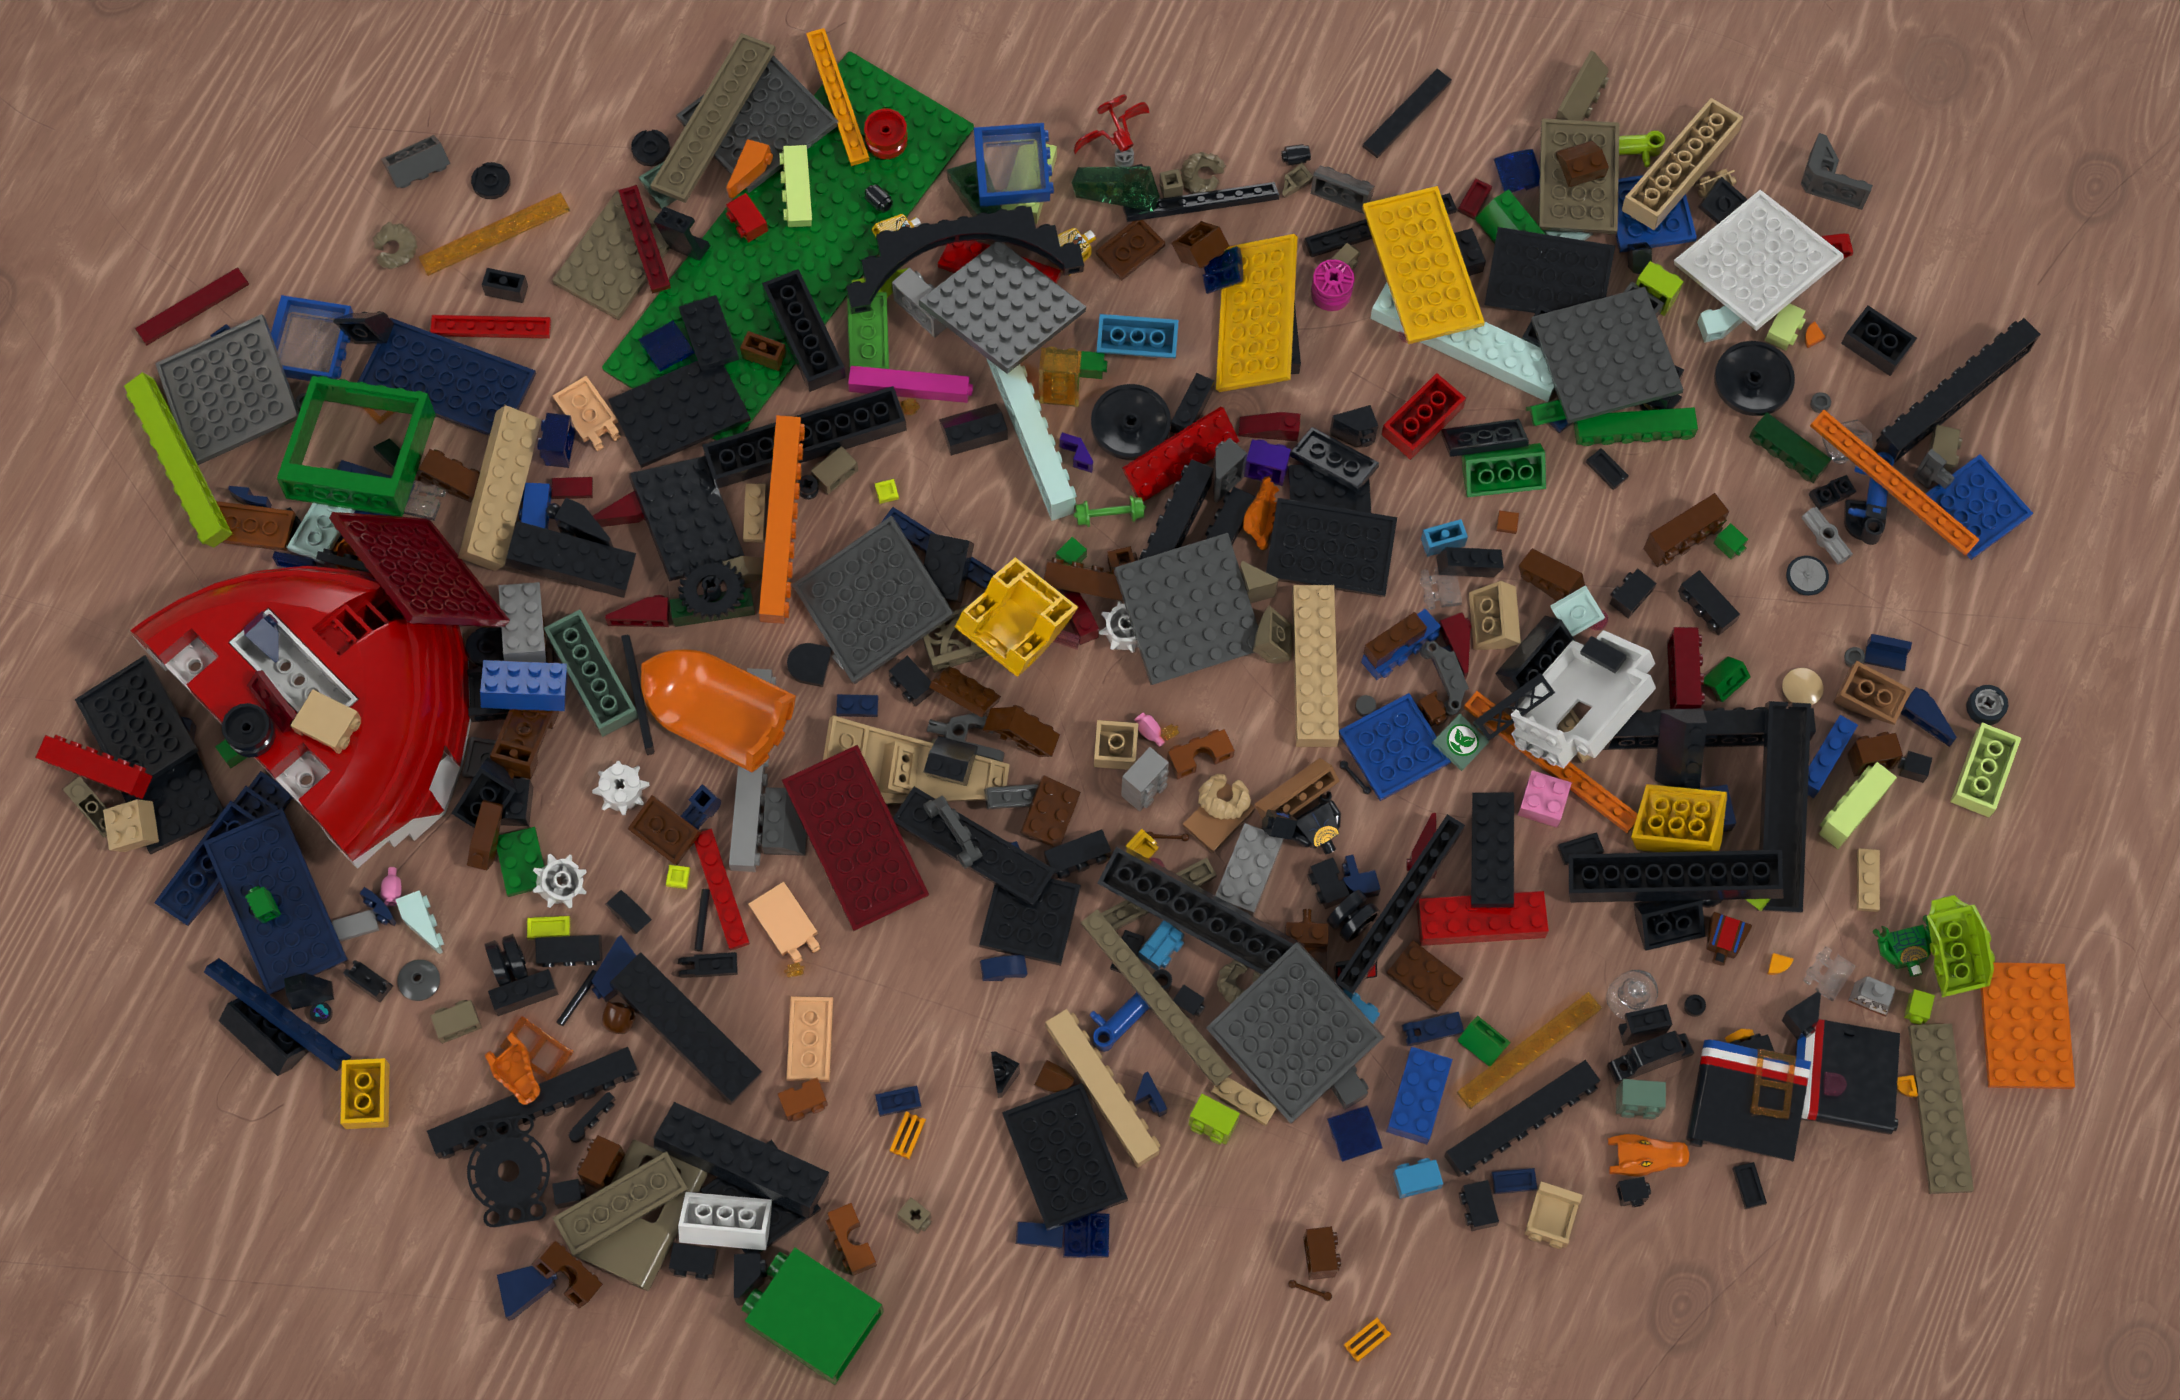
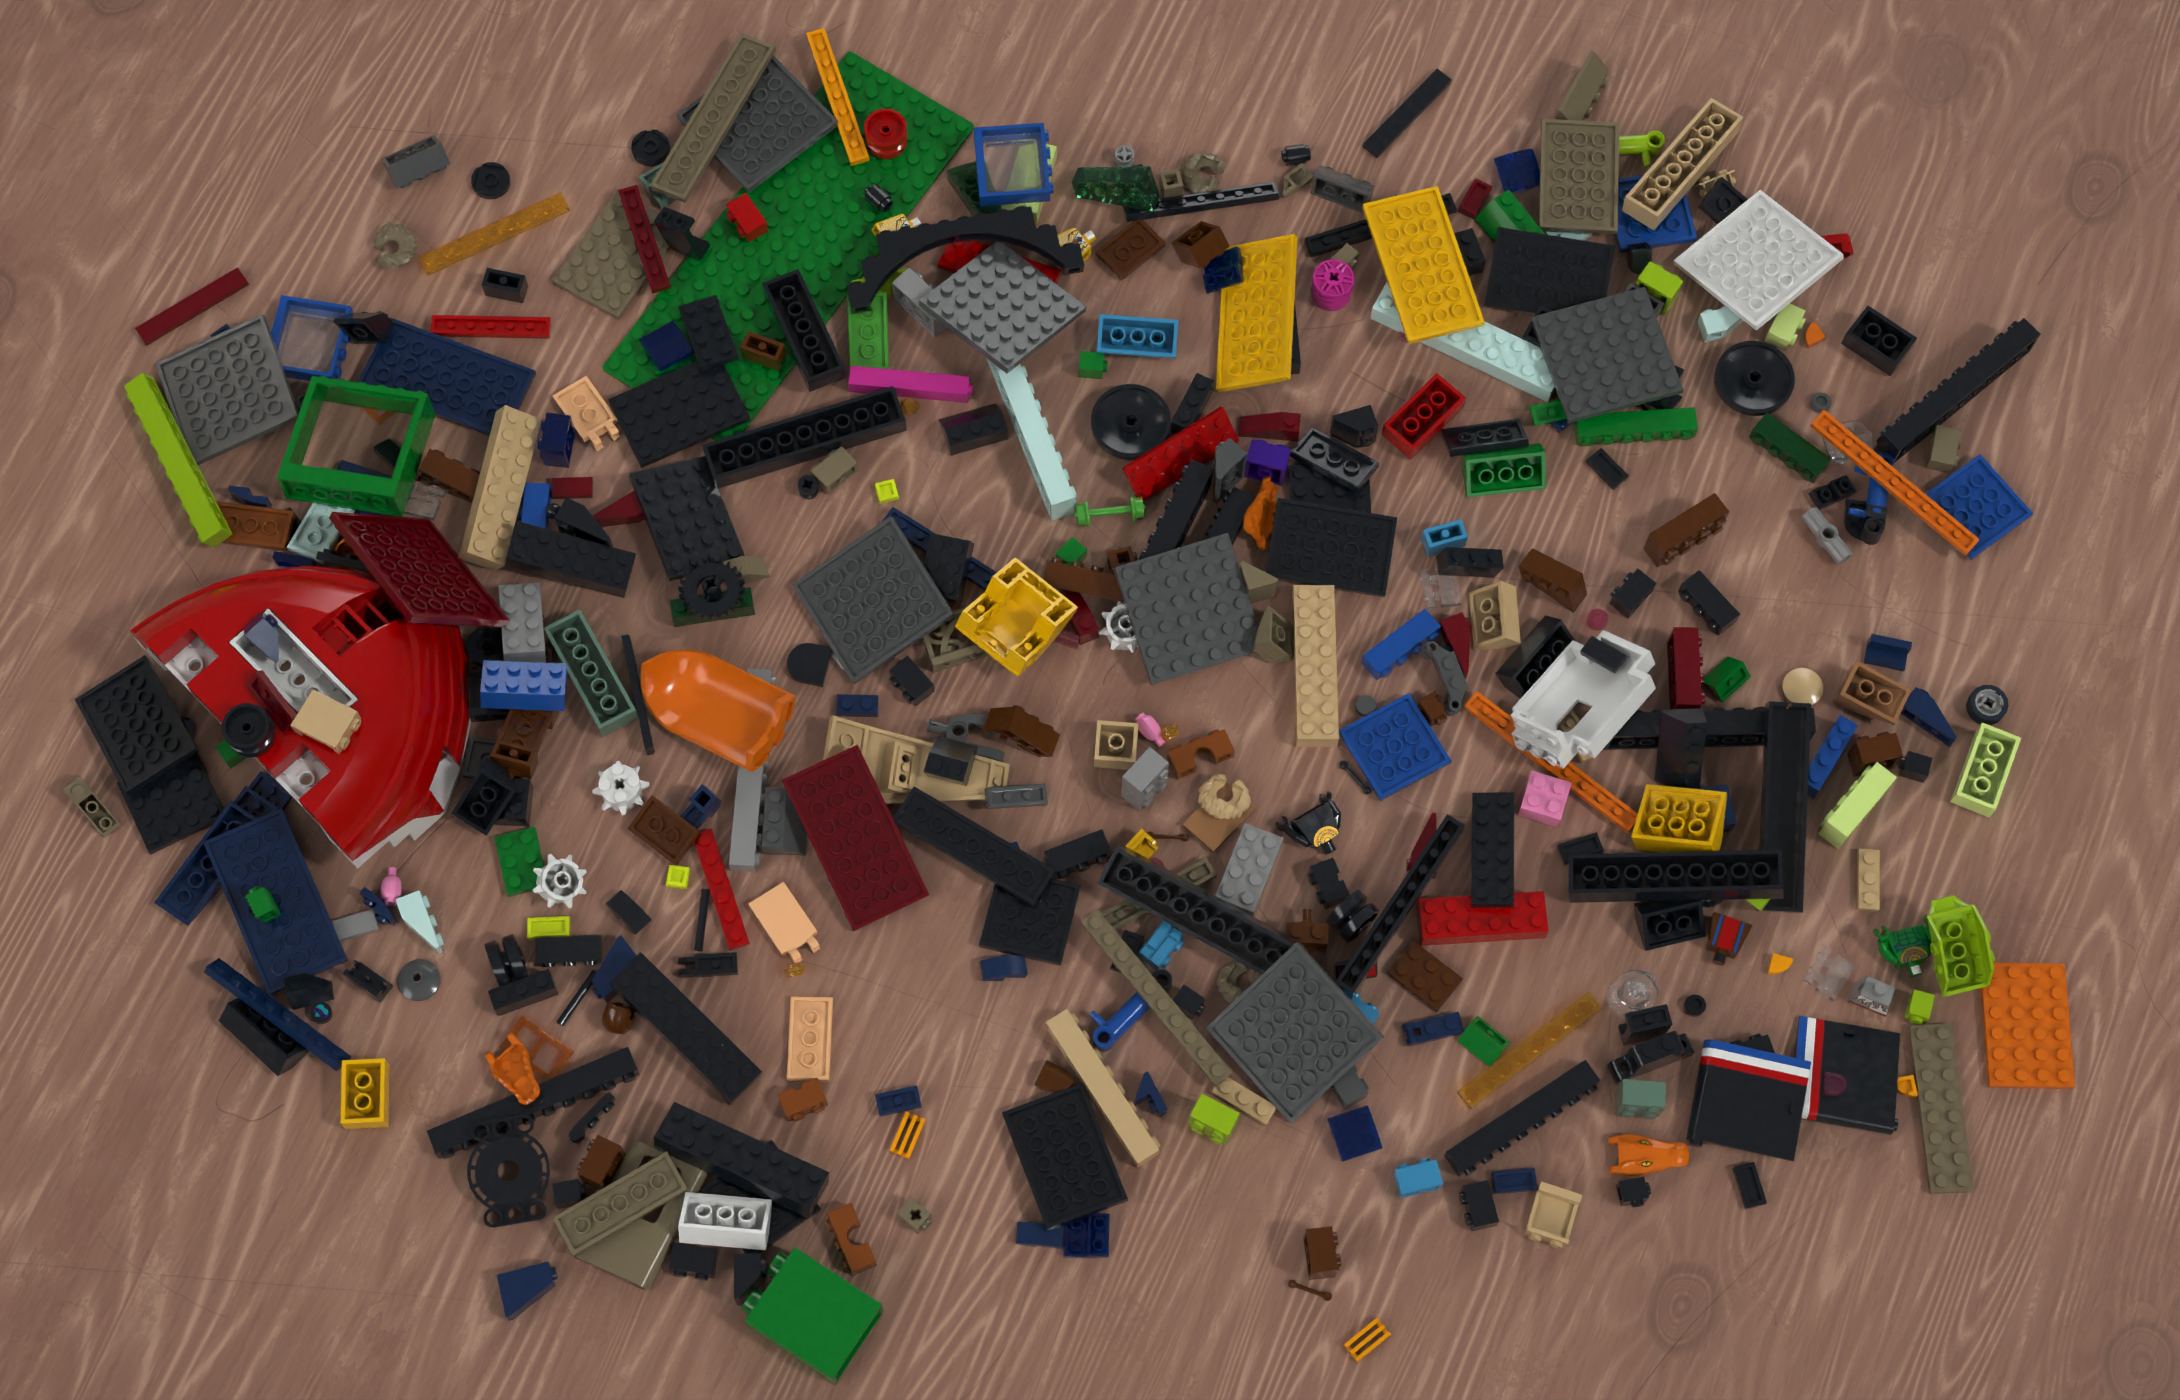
(94, 766): red brick -> none
(130, 825): tan brick -> none
(456, 1021): dark tan brick -> none
(485, 836): reddish brown slope -> none
(581, 1281): reddish brown arch -> none
(644, 613): dark red slope -> none
(749, 167): orange slope -> none
(754, 513): tan plate -> none
(780, 524): orange brick -> none
(796, 186): yellowish green brick -> none
(961, 833): dark grey plate -> none
(965, 691): reddish brown plate -> none
(1005, 1072): black slope -> none
(1050, 812): reddish brown plate -> none
(1060, 376): clear yellow brick -> none
(1082, 458): dark purple slope -> none
(1121, 137): red plant -> none
(1279, 824): black brick -> none
(1299, 789): medium nougat brick -> none
(1366, 881): dark blue brick -> none
(1386, 644): reddish brown arch -> none
(1419, 1095): blue brick -> none
(1460, 742): slope -> none
(1505, 704): black fence -> none
(1507, 522): dark orange tile -> none
(1578, 611): light aqua plate -> none
(1582, 163): reddish brown slope -> none
(1731, 541): green brick -> none
(1741, 1034): light orange tile -> none
(1785, 1086): clear orange window -> none
(1803, 1017): black slope -> none
(1807, 575): light grey wheel -> none
(1826, 183): dark grey bracket -> none
(1854, 654): dark grey tile -> none
(1932, 471): dark grey hinge -> none

